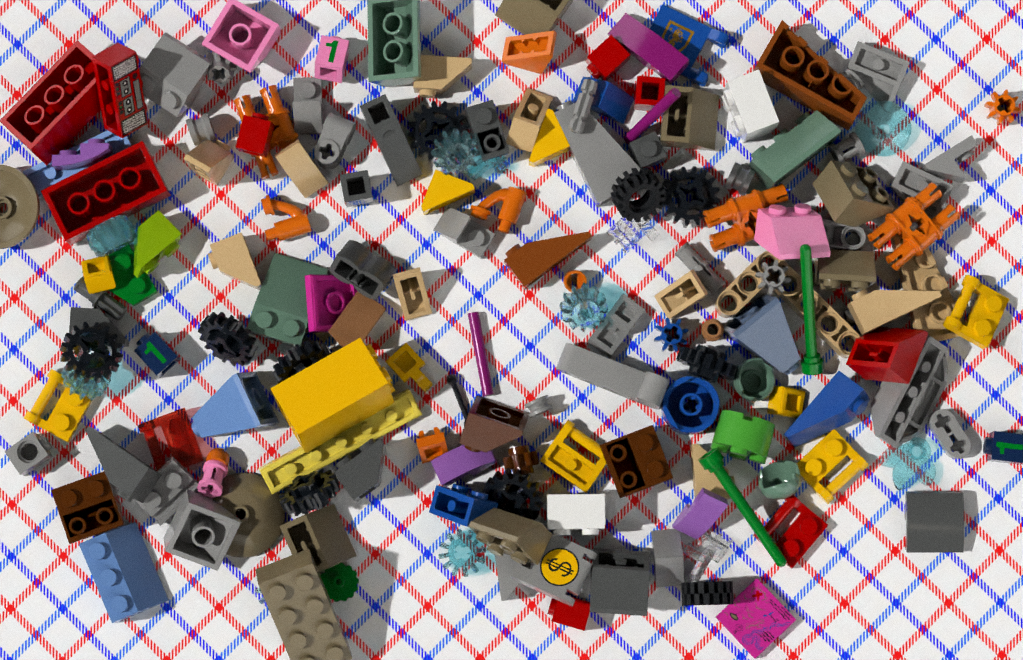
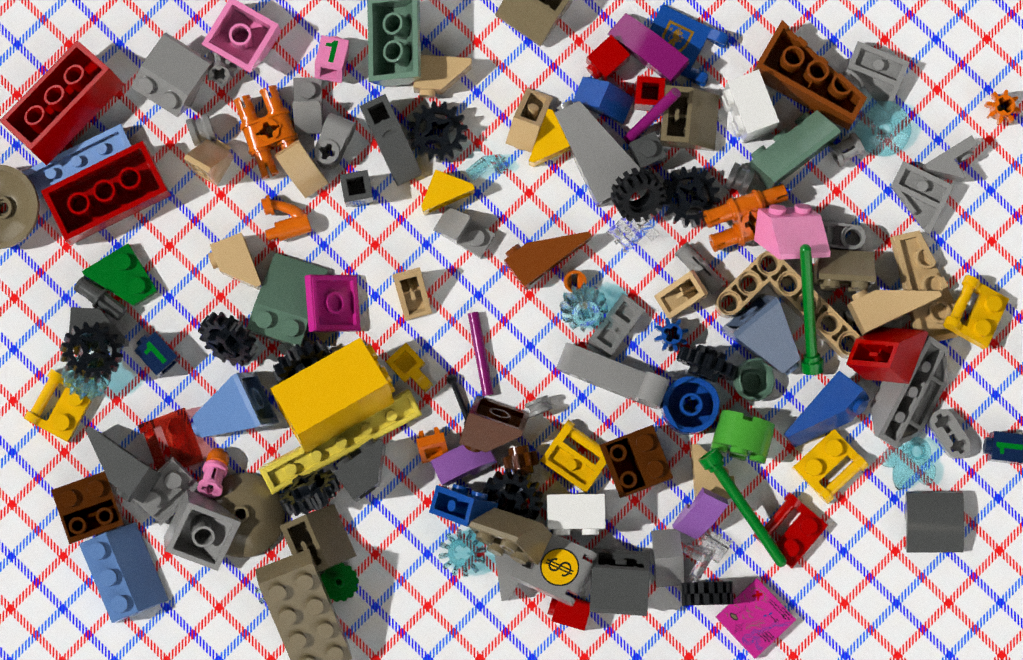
(17, 453): light grey brick -> none
(89, 153): medium lavender slope -> none
(98, 274): yellow slope -> none
(111, 235): clear light blue gear -> none
(120, 90): red brick -> none
(153, 241): lime slope -> none
(255, 135): red brick -> none
(356, 319): medium nougat slope -> none
(362, 269): dark grey brick -> none
(448, 146): clear light blue gear -> none
(486, 130): dark grey slope -> none
(510, 210): orange plant -> none
(530, 51): orange slope -> none
(583, 106): light grey axle -> none
(717, 325): medium nougat pin -> none
(772, 285): light grey gear -> none
(780, 479): sand green hair -> none
(786, 402): yellow slope -> none
(852, 193): dark tan slope -> none
(925, 234): orange pin -> none

